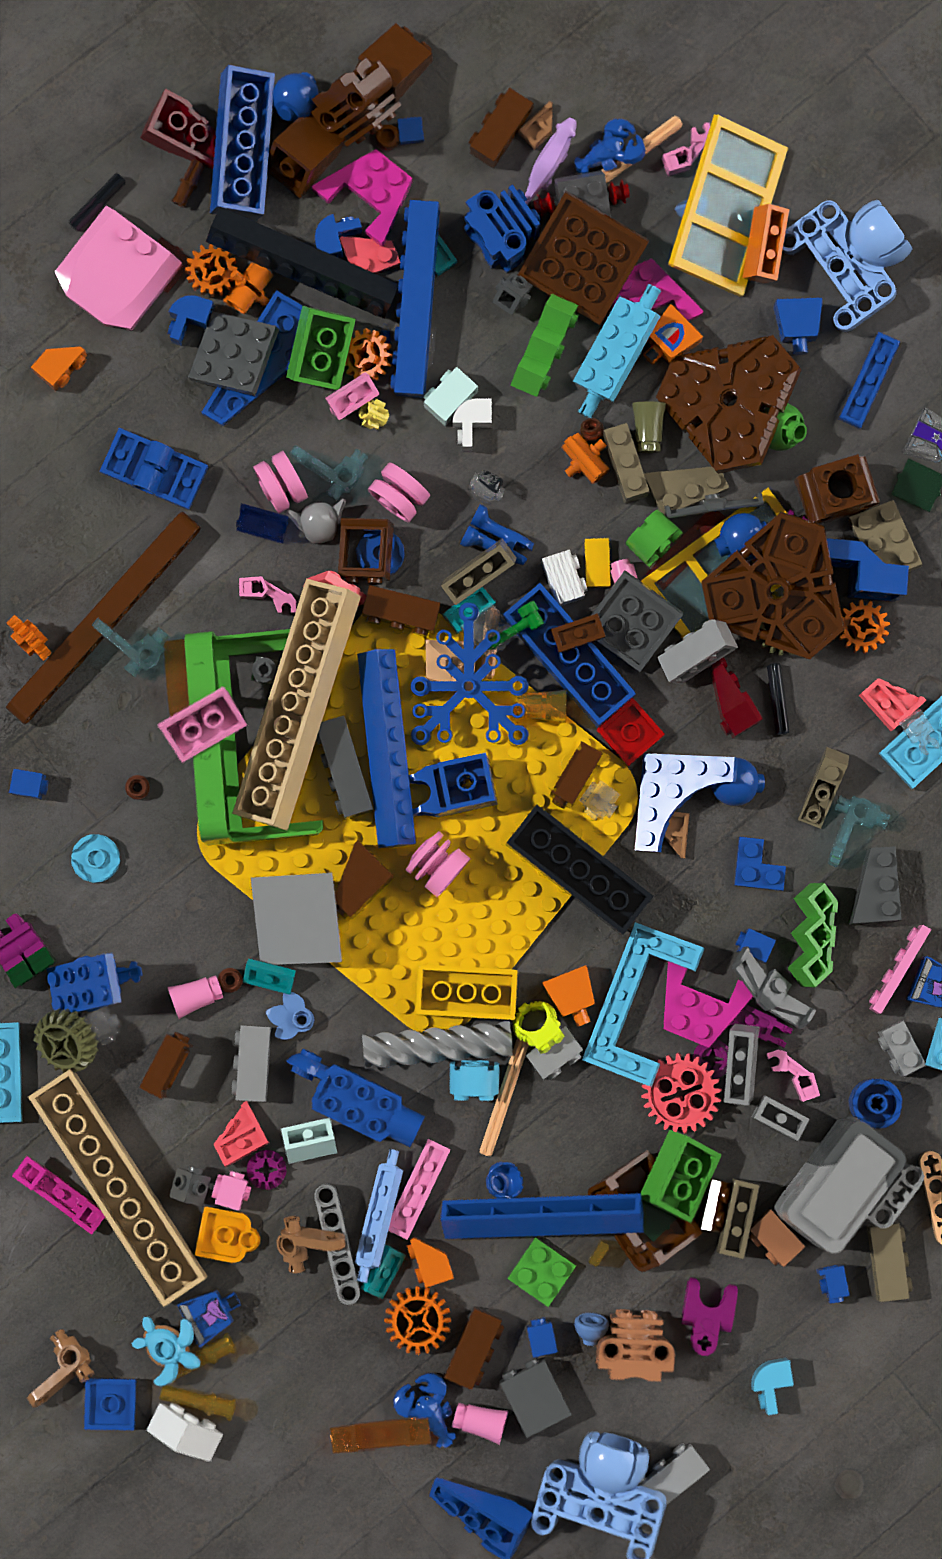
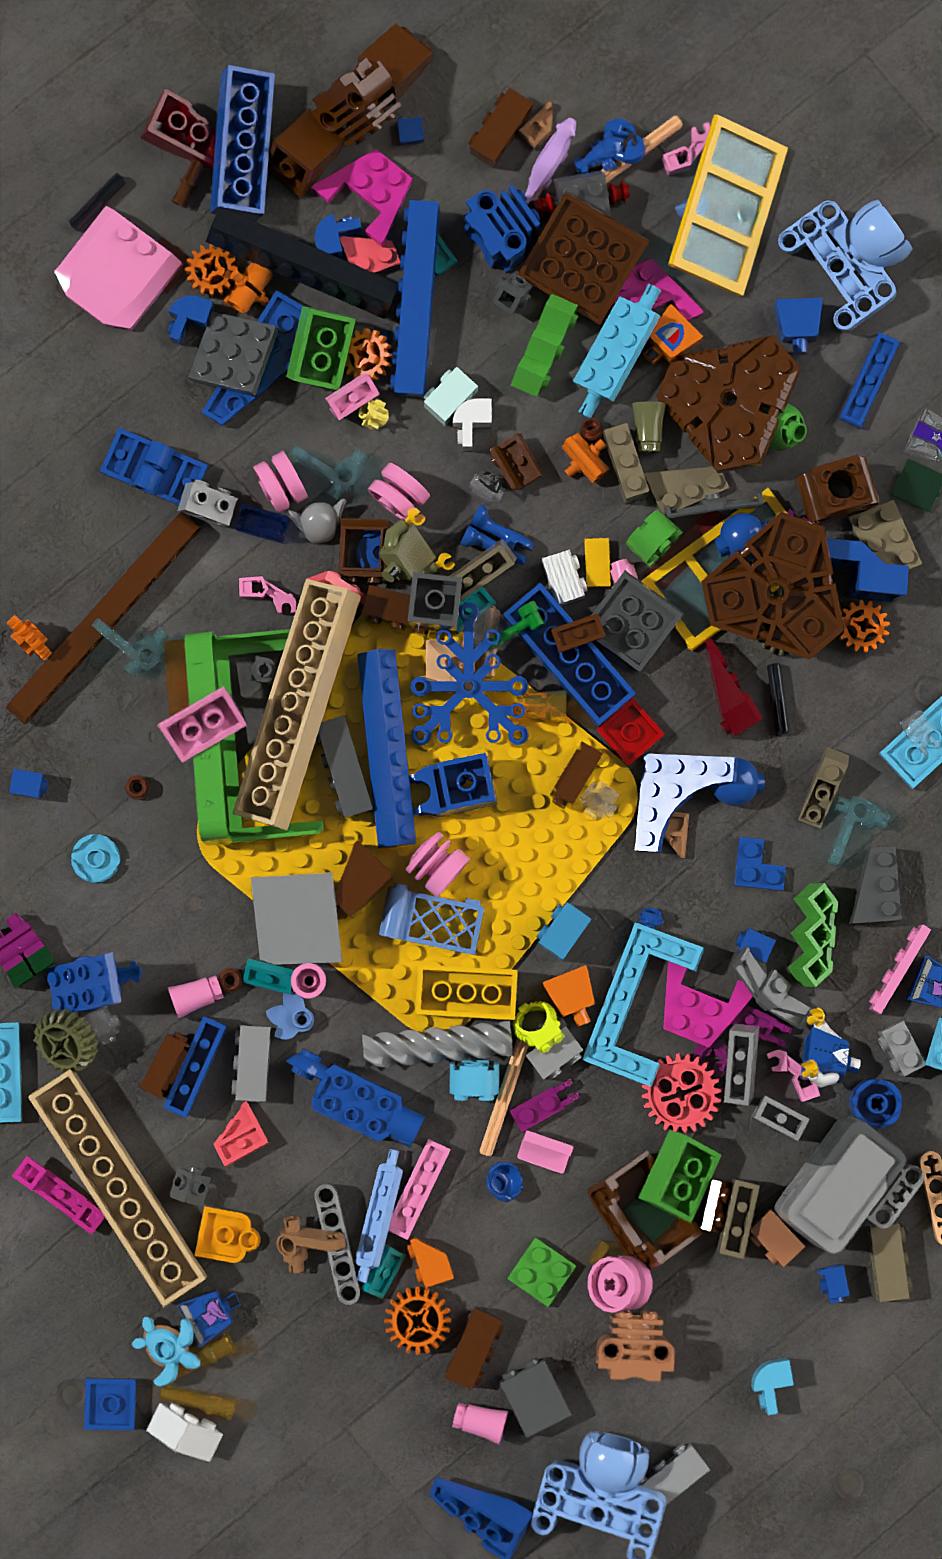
(57, 364): orange slope -> none
(64, 1348): medium nougat piece -> none
(195, 1067): none -> blue brick
(207, 503): none -> light grey brick
(231, 1190): bright pink brick -> none
(258, 1178): magenta gear -> none
(294, 96): blue brick -> none
(299, 976): none -> bright pink plant
(309, 1140): light aqua brick -> none
(380, 1434): clear orange slope -> none
(387, 137): reddish brown tile -> none
(399, 913): none -> medium blue piece
(408, 552): none -> olive torso
(427, 1406): blue animal -> none
(434, 601): none -> dark grey brick
(516, 462): none -> reddish brown bracket
(541, 1337): blue brick -> none
(542, 1106): none -> magenta hinge
(542, 1216): blue brick -> none
(544, 1151): none -> bright pink panel
(563, 931): none -> dark azure brick
(579, 870): black brick -> none
(591, 1327): medium blue brick -> none
(619, 1283): none -> bright pink wheel
(651, 917): none -> blue plate
(697, 651): light grey brick -> none
(707, 1319): magenta piece -> none
(765, 243): orange brick -> none
(825, 1053): none -> torso
(890, 702): coral wing -> none

